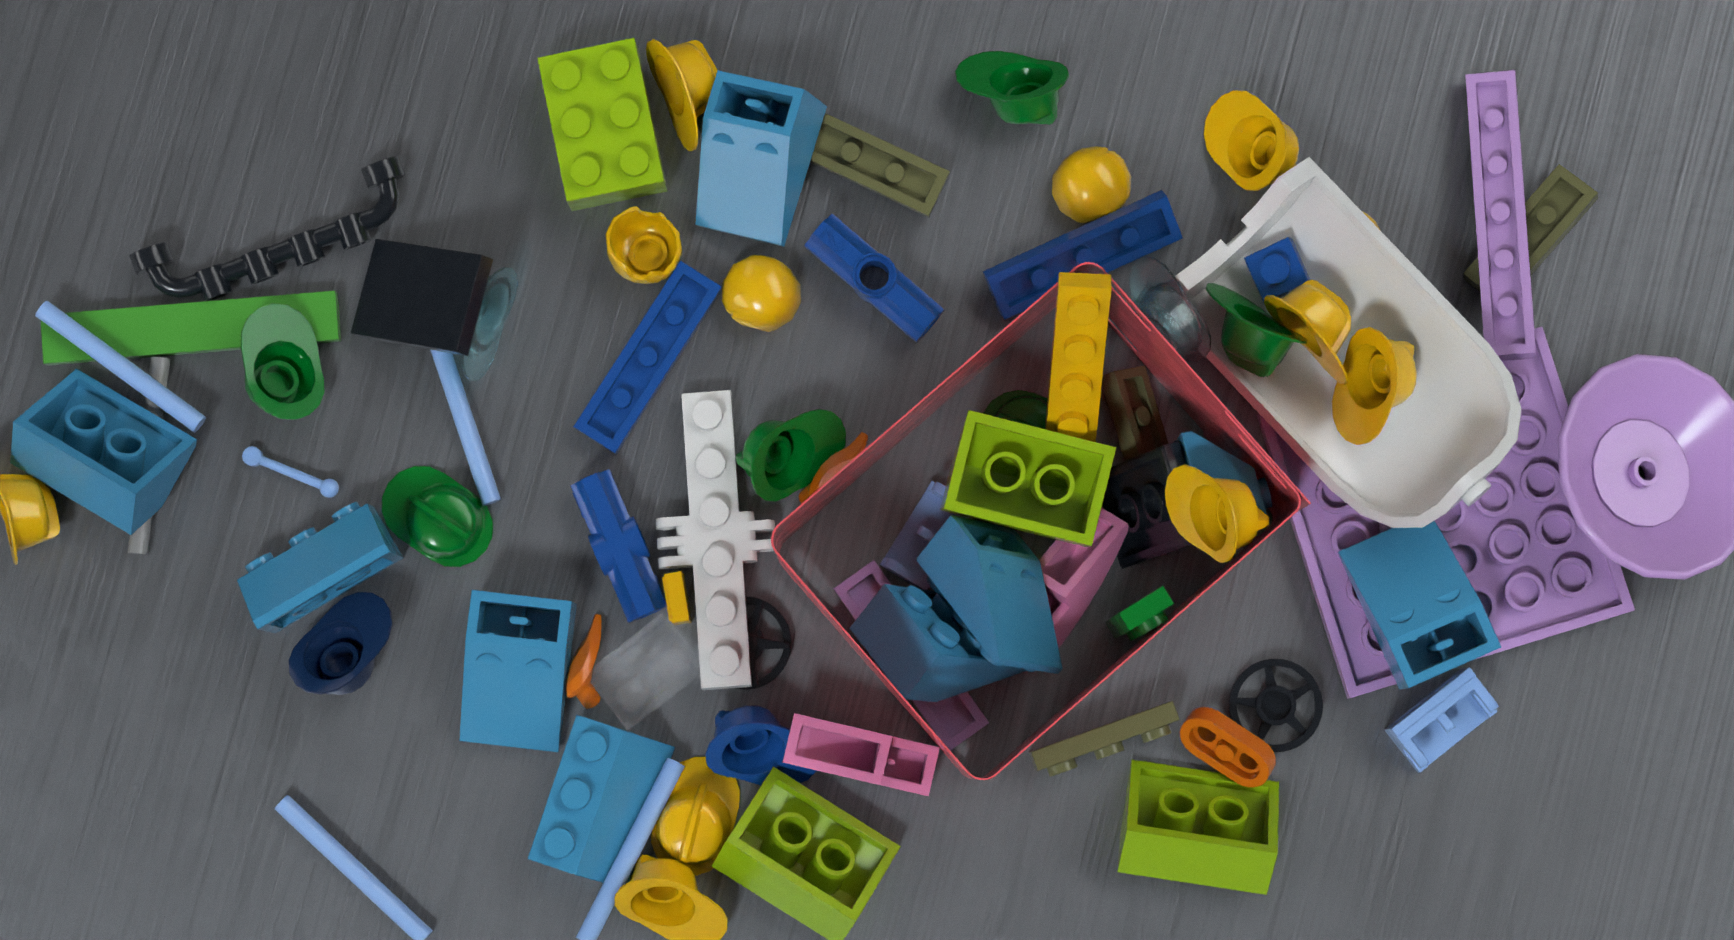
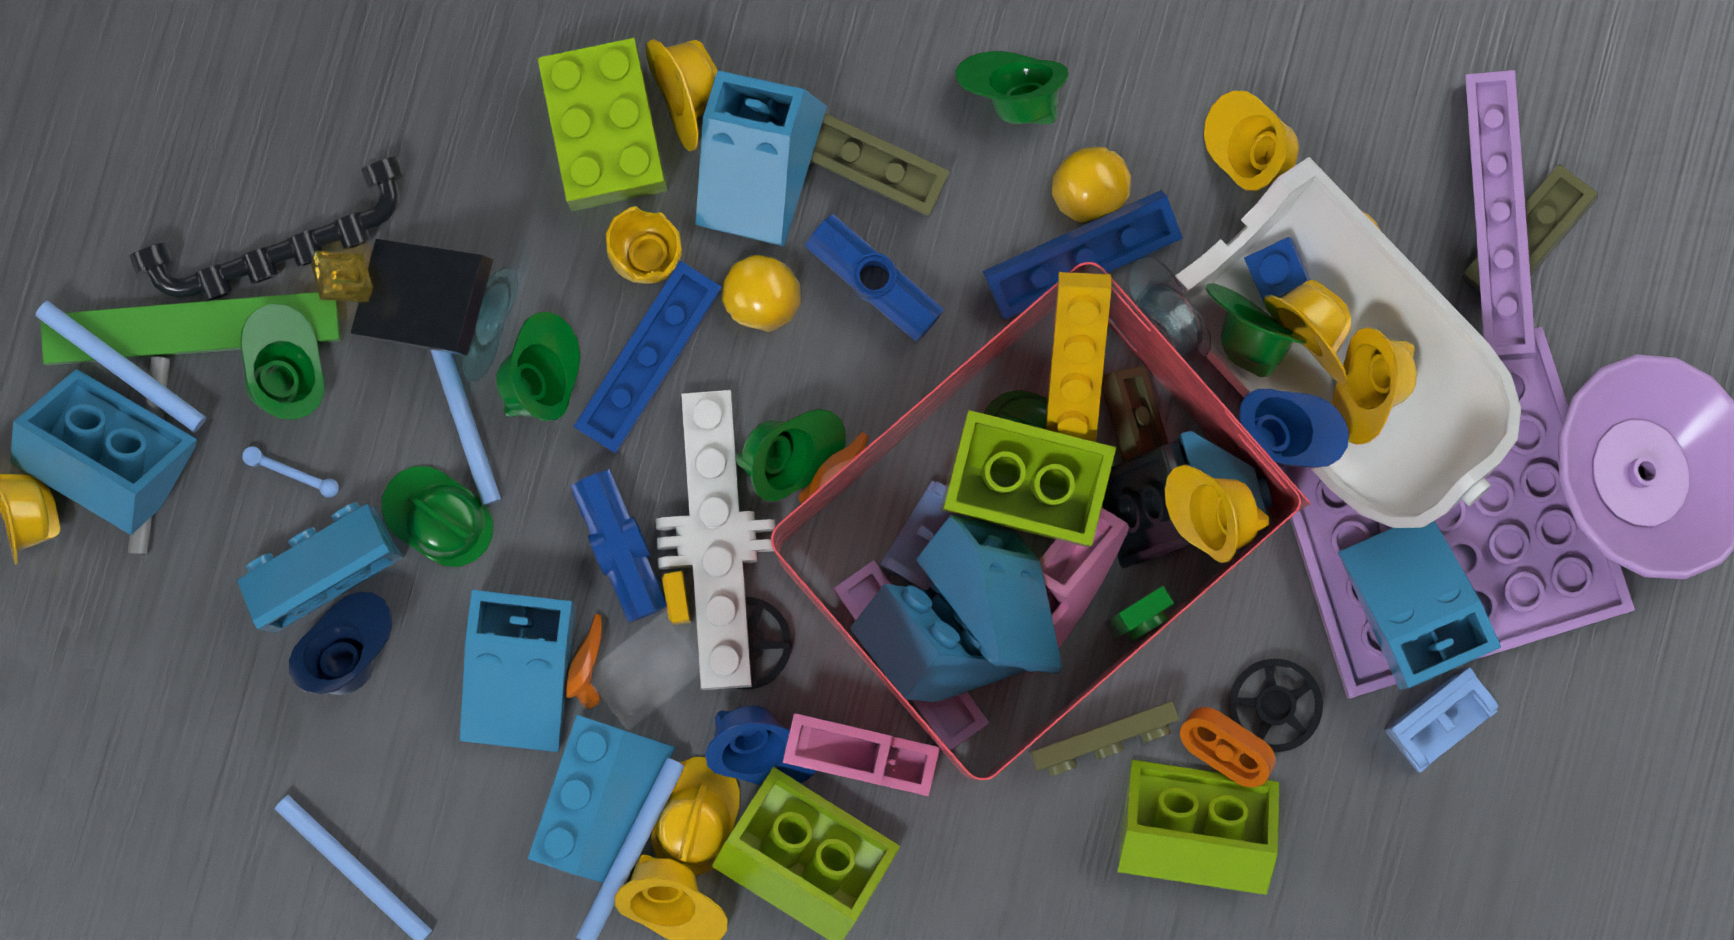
(341, 276): none -> clear yellow plate
(540, 369): none -> green piece
(1295, 427): none -> blue piece

